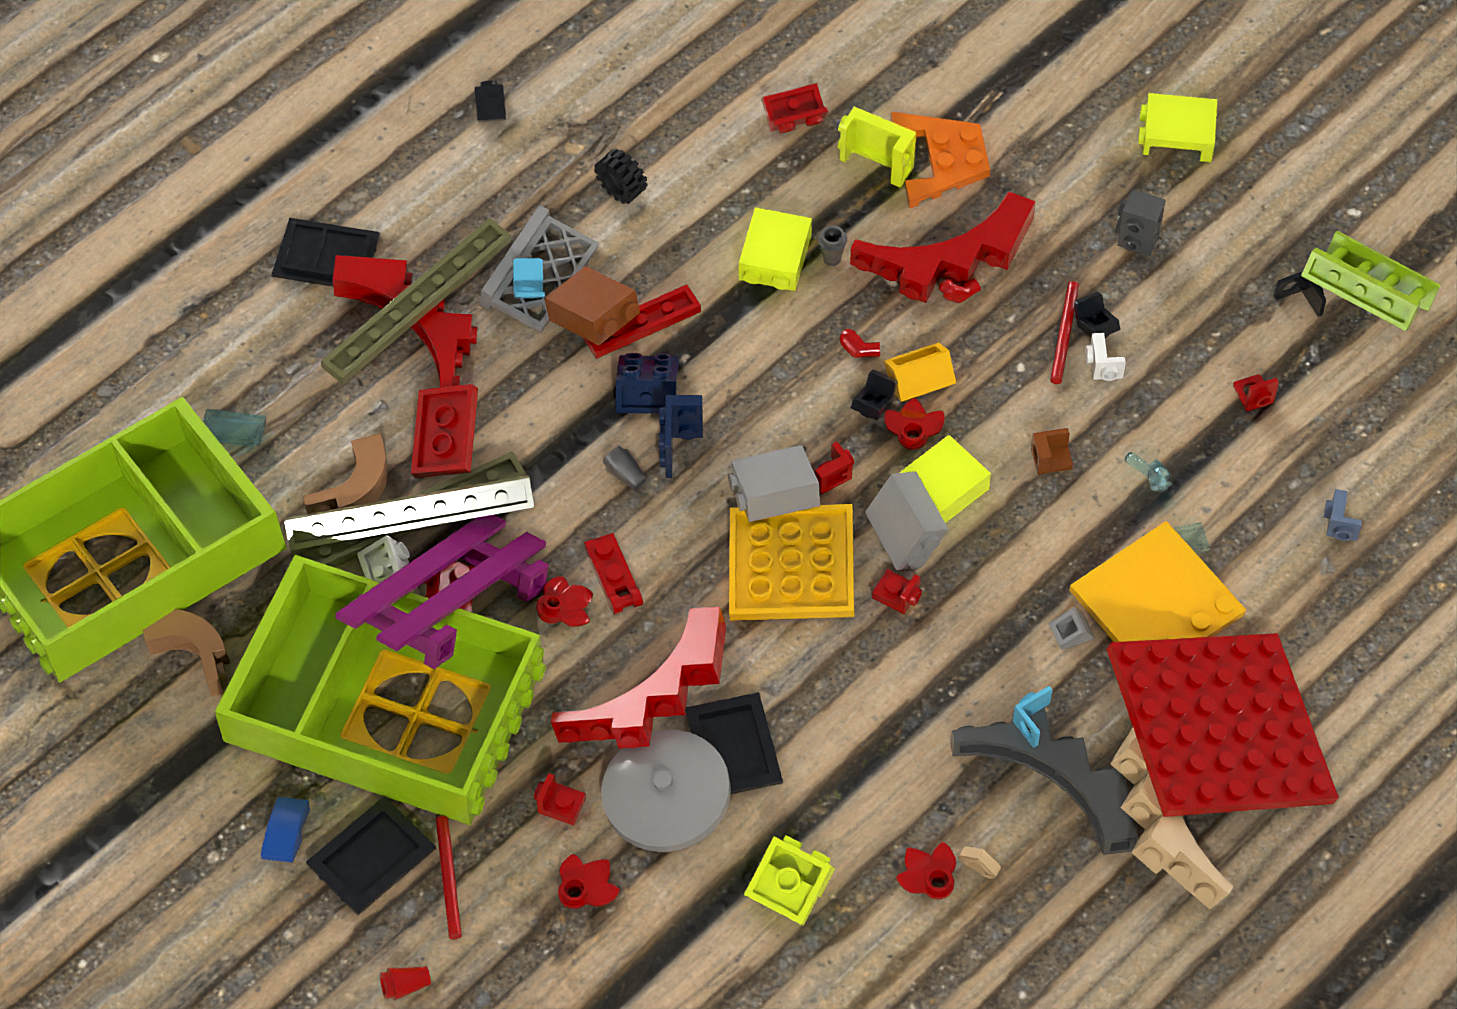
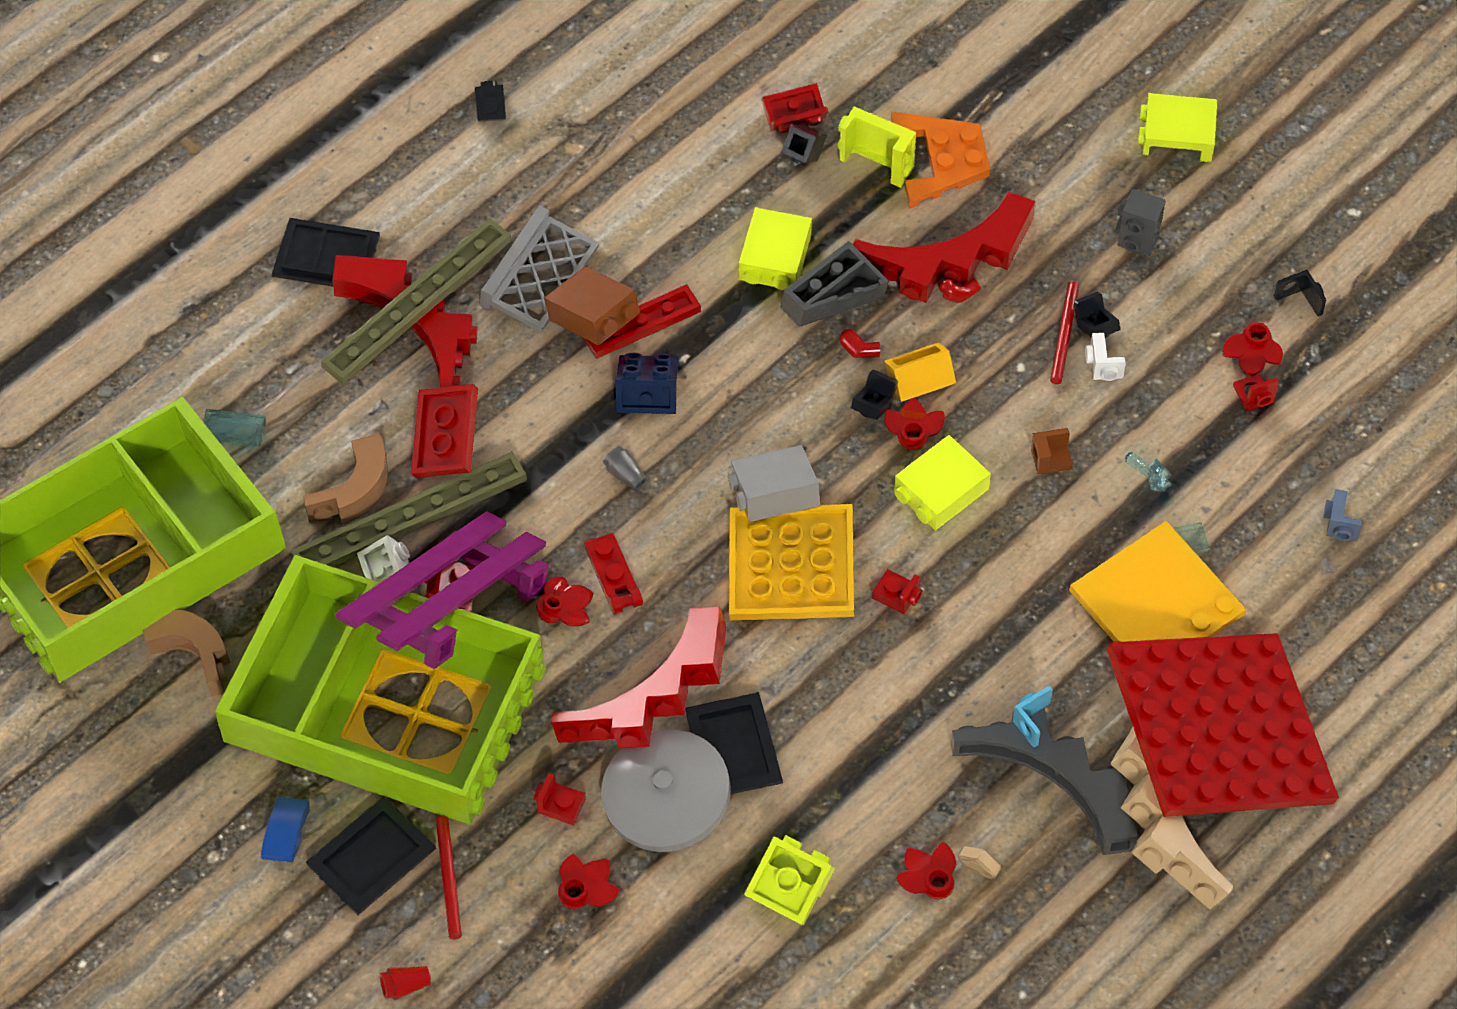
(409, 512): plate -> none
(528, 278): medium azure bracket -> none
(620, 176): black tyre -> none
(679, 419): dark blue bracket -> none
(803, 144): none -> black brick
(832, 244): flat silver cone -> none
(833, 286): none -> dark grey wedge
(835, 472): red bracket -> none
(906, 521): light grey brick -> none
(1071, 629): light grey slope -> none
(1253, 352): none -> red plate
(1371, 280): lime fence -> none

